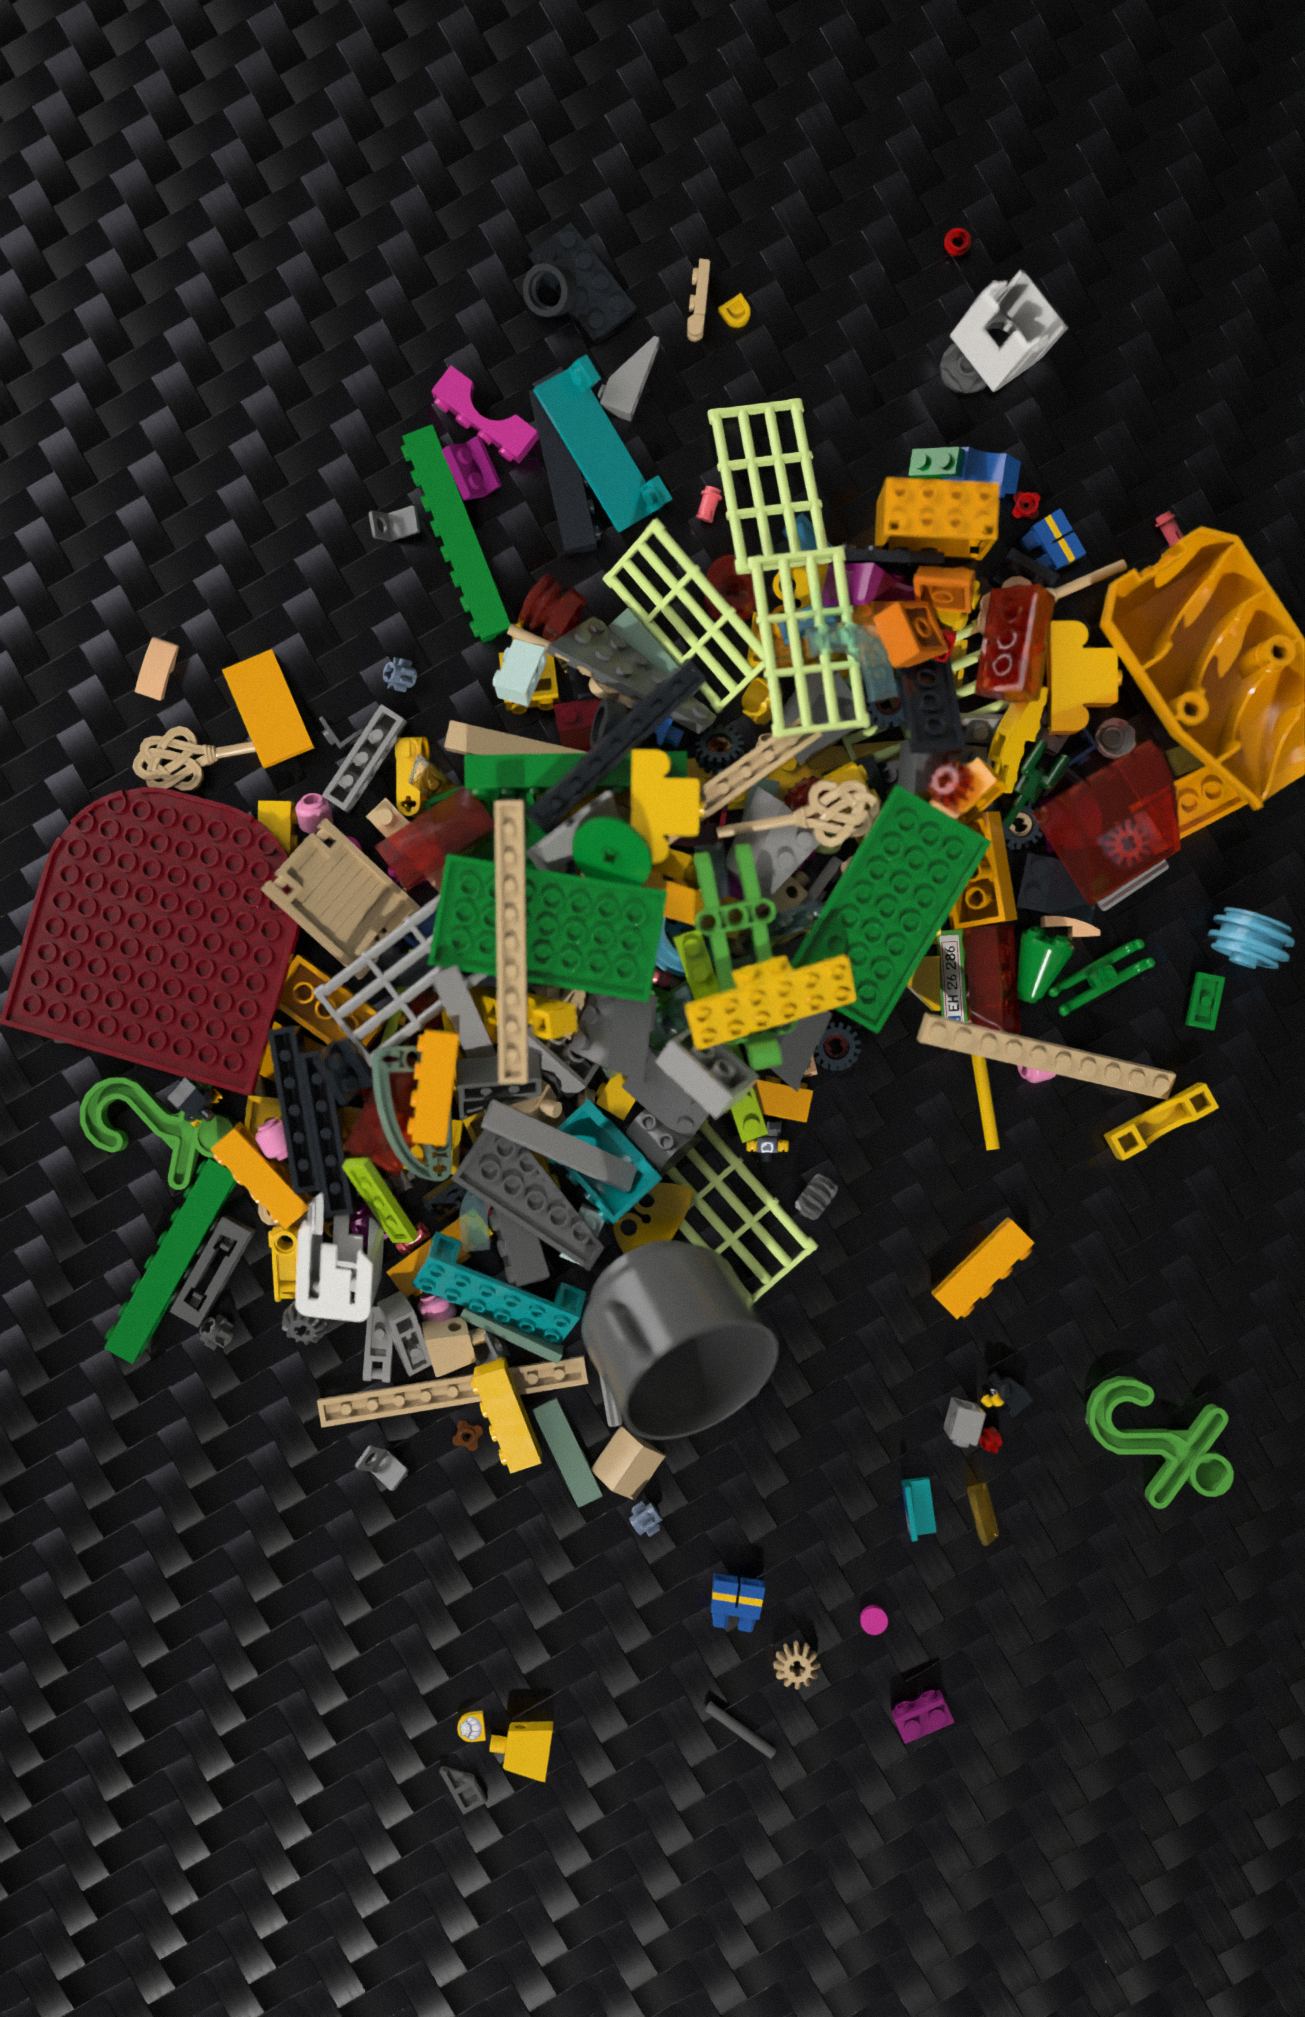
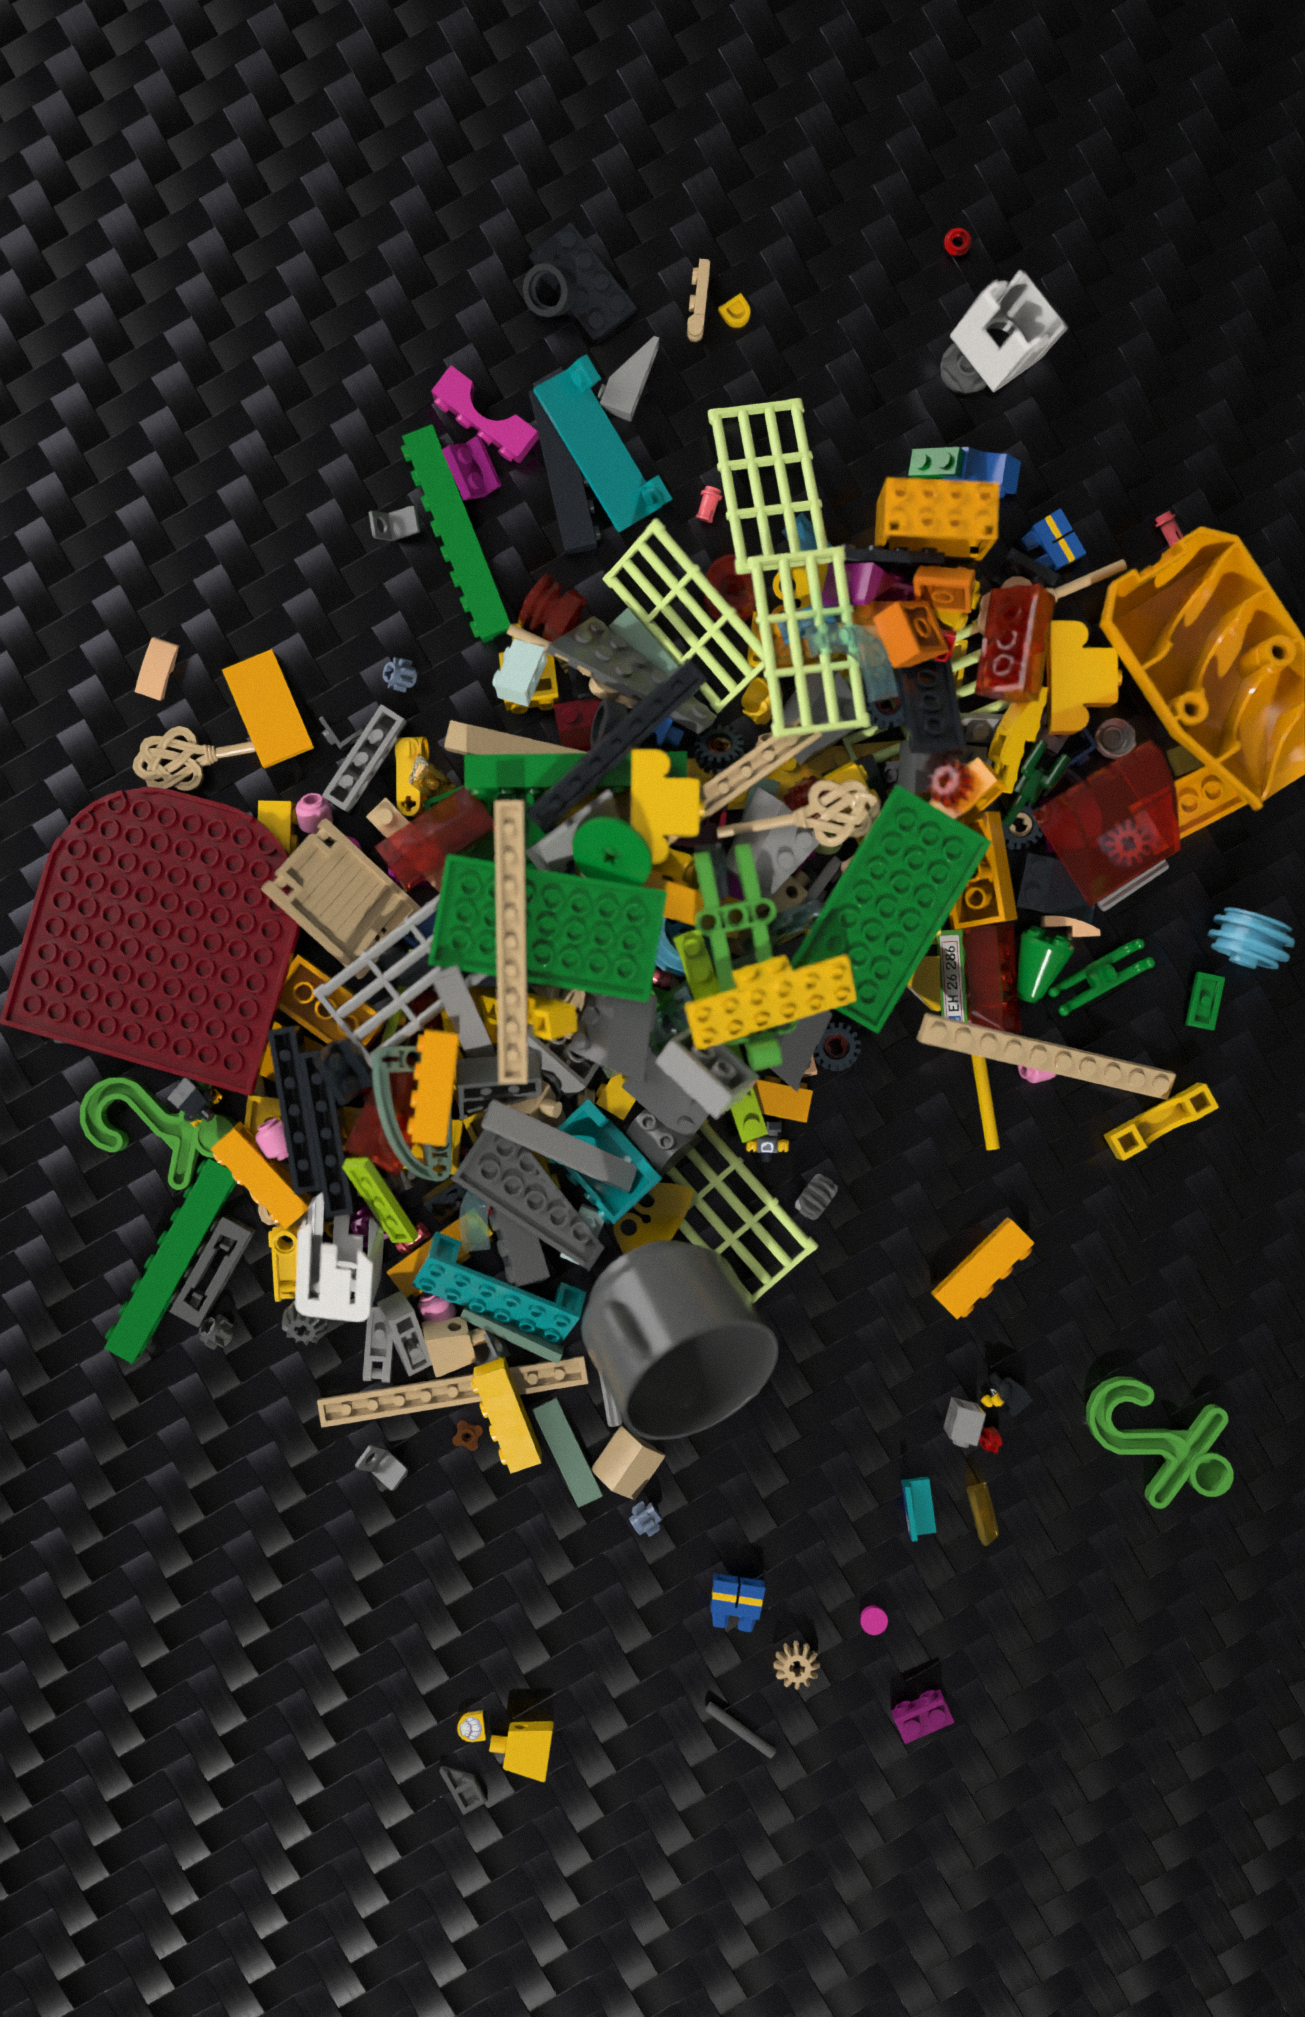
(1031, 499): red plate -> none

